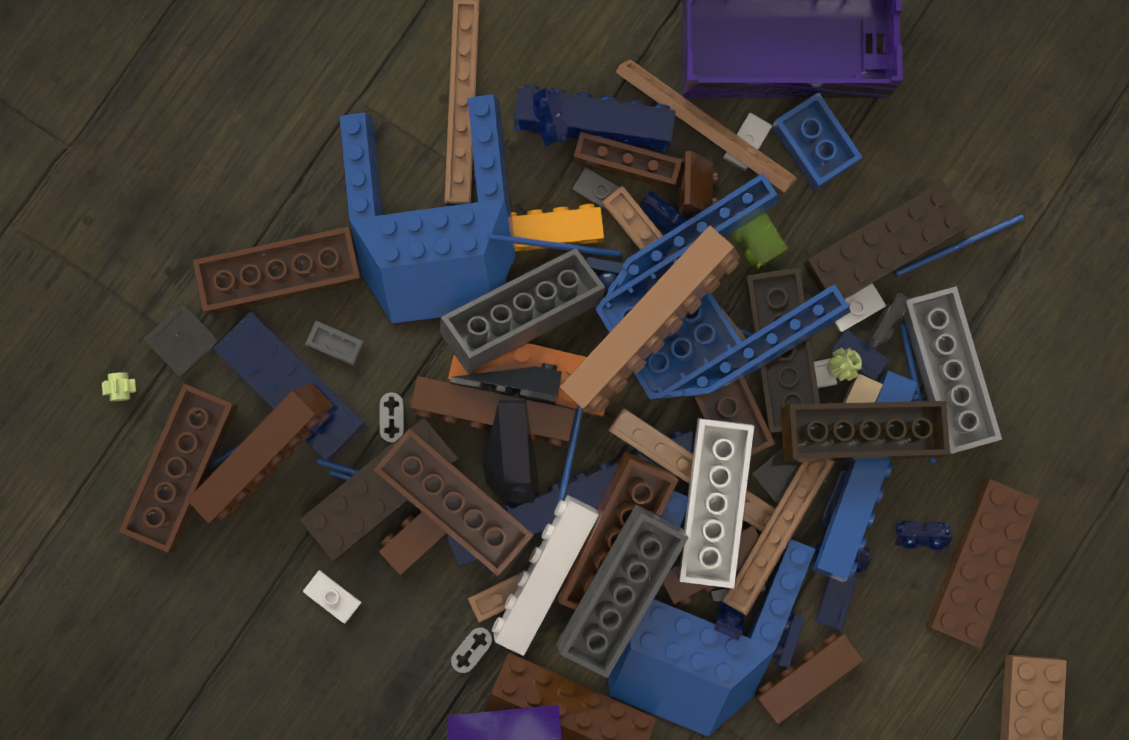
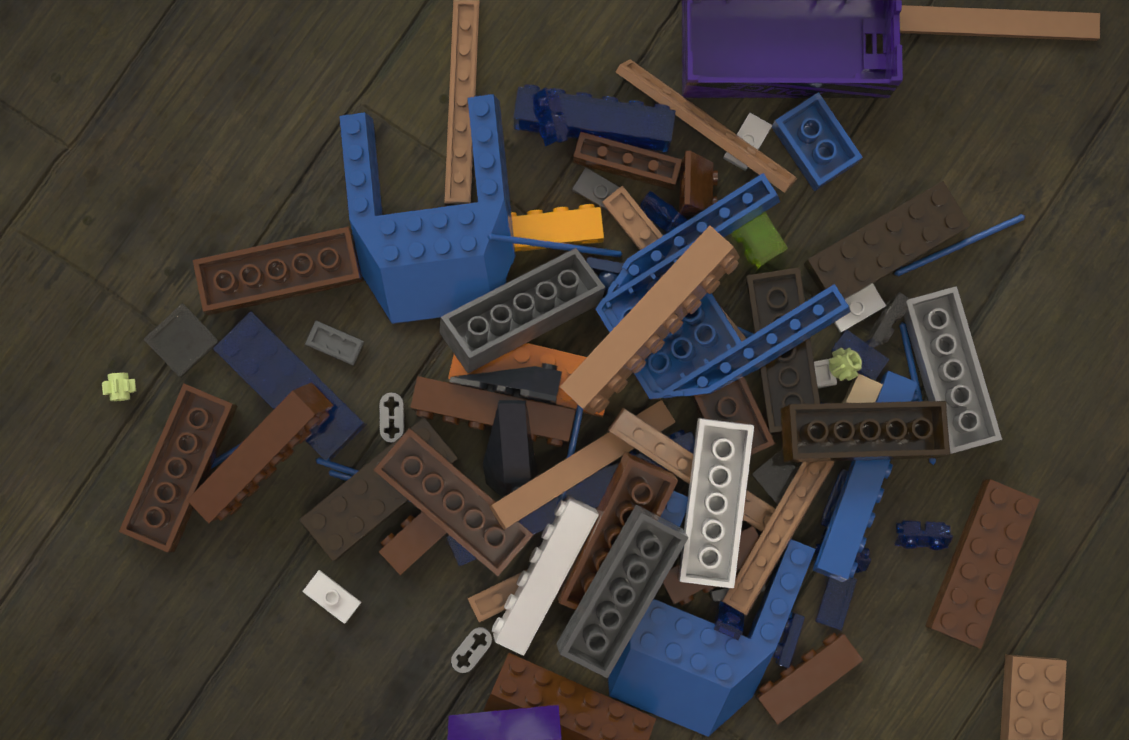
(572, 470): none -> medium nougat tile
(1000, 23): none -> medium nougat tile

